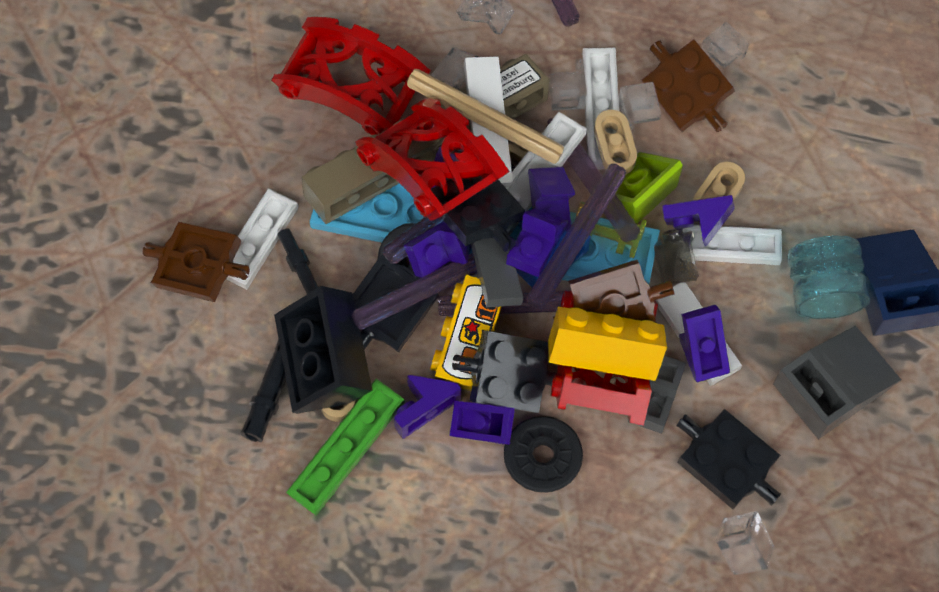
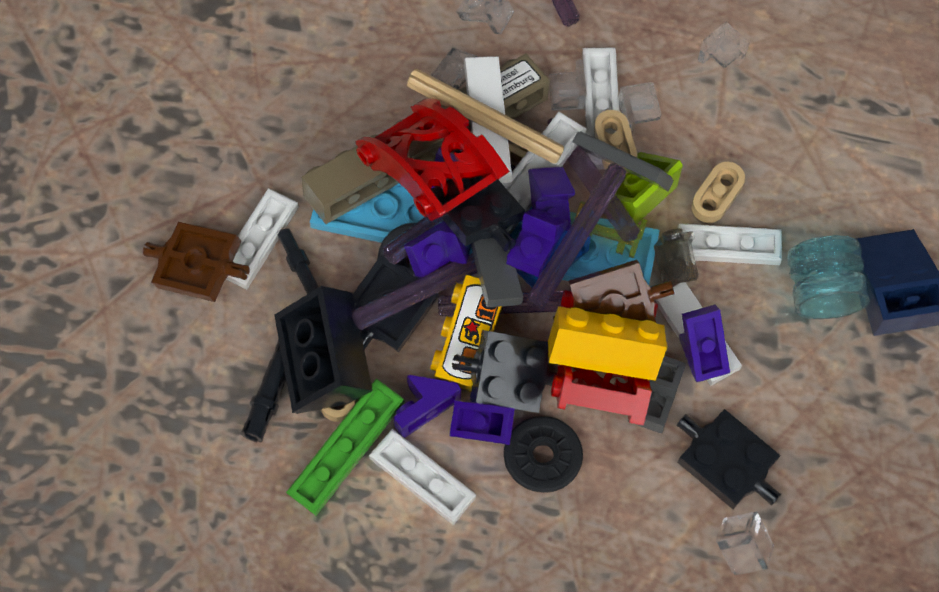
(317, 50): red fence -> none
(422, 476): none -> white tile
(628, 162): none -> dark grey tile
(689, 85): reddish brown plate -> none
(710, 212): dark purple slope -> none
(835, 380): dark grey slope -> none

